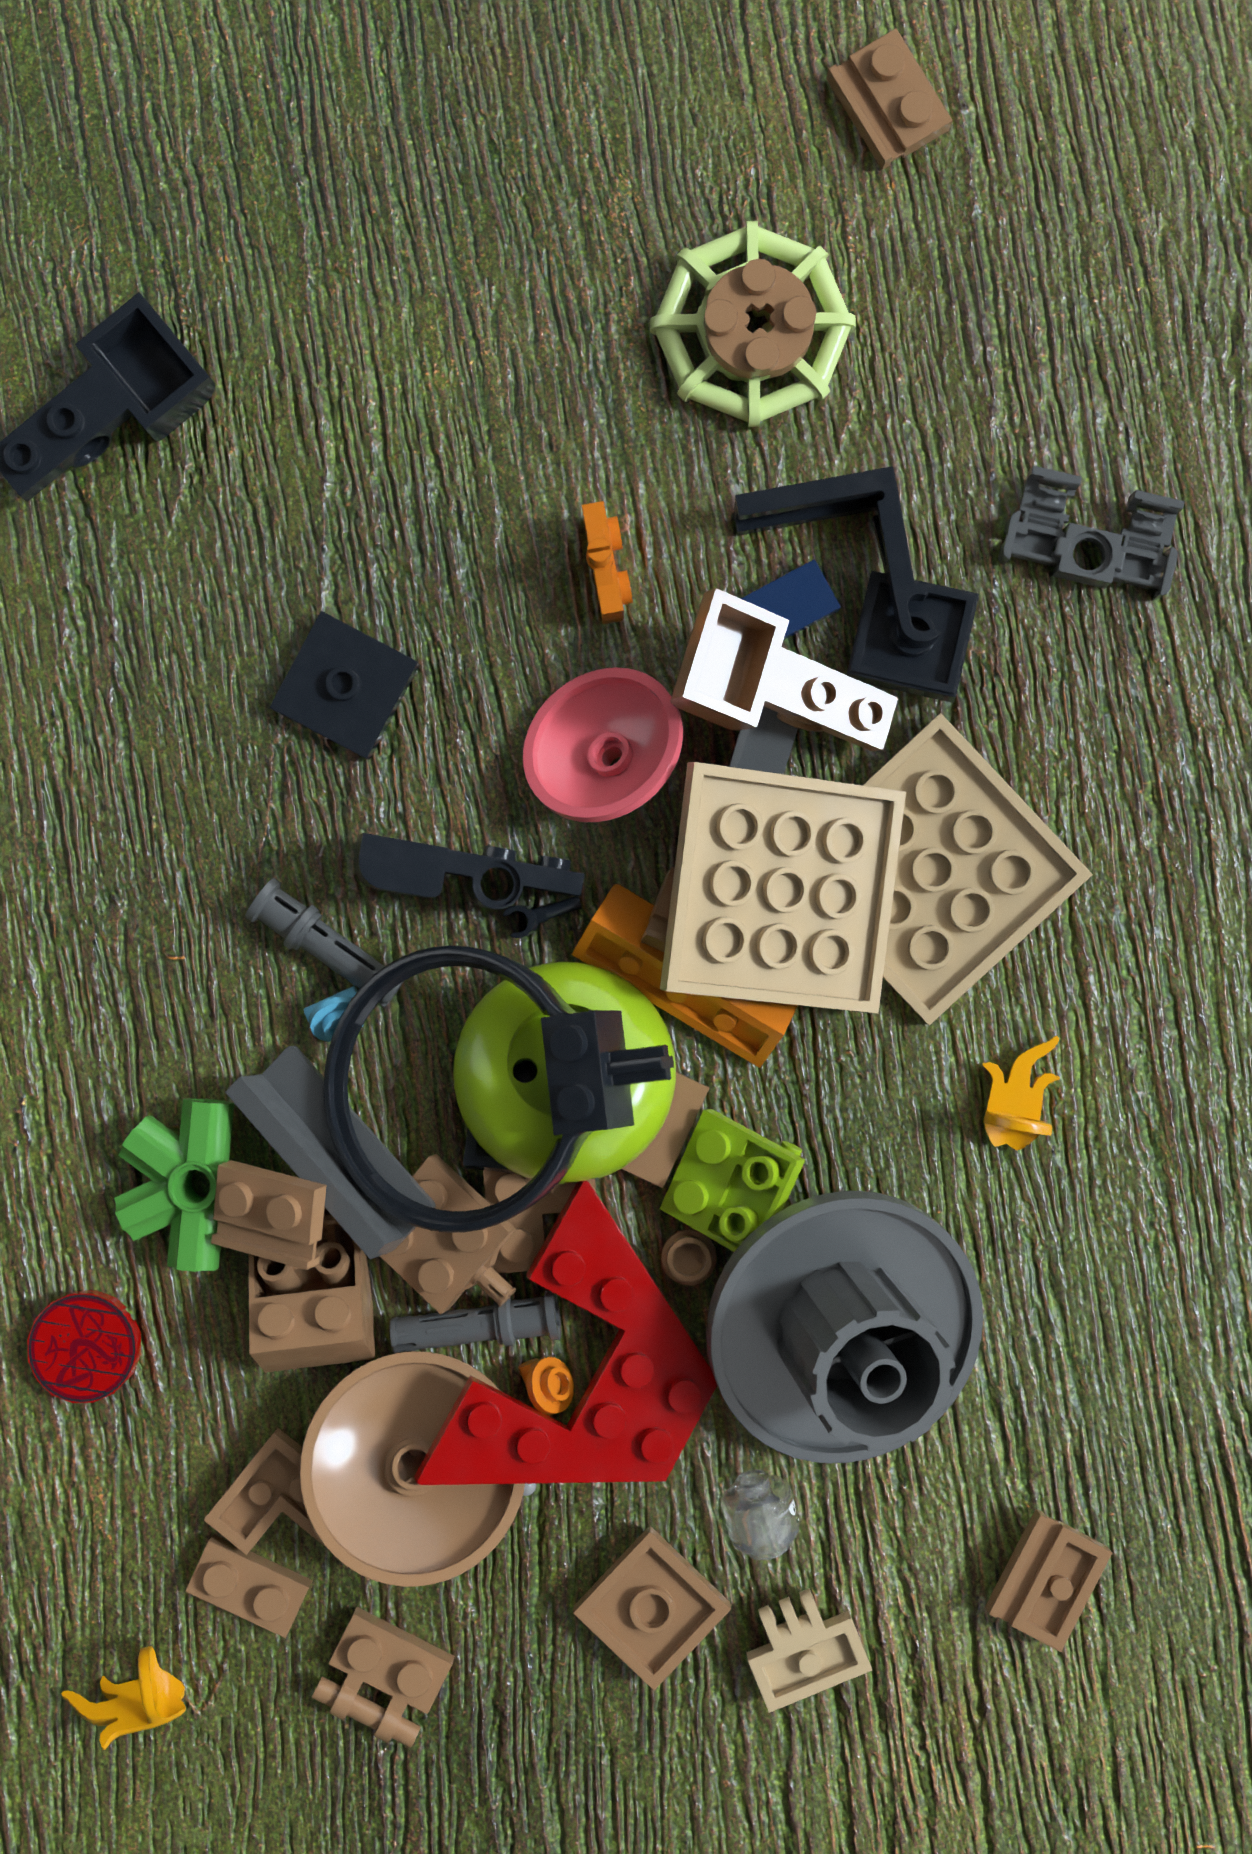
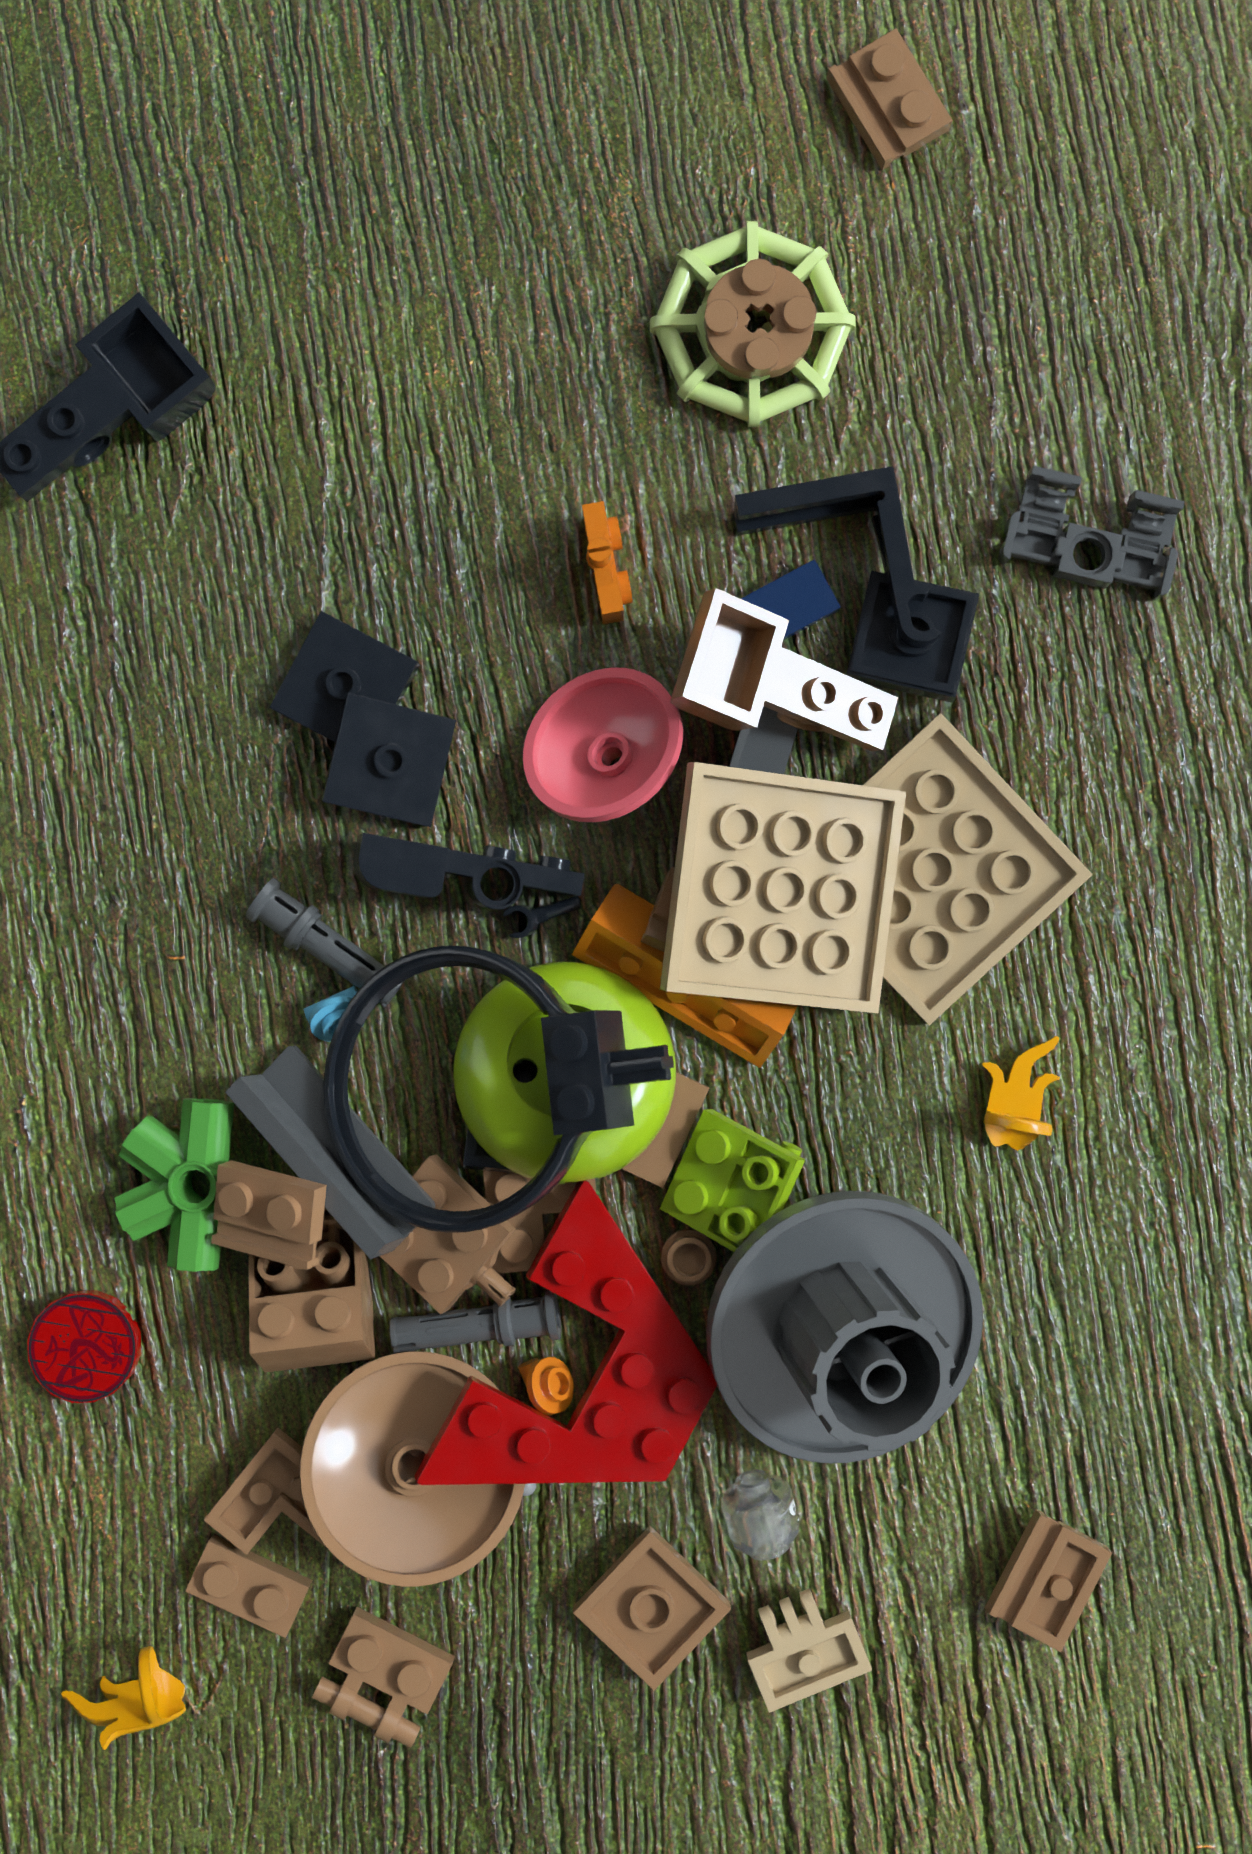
(388, 760): none -> black plate

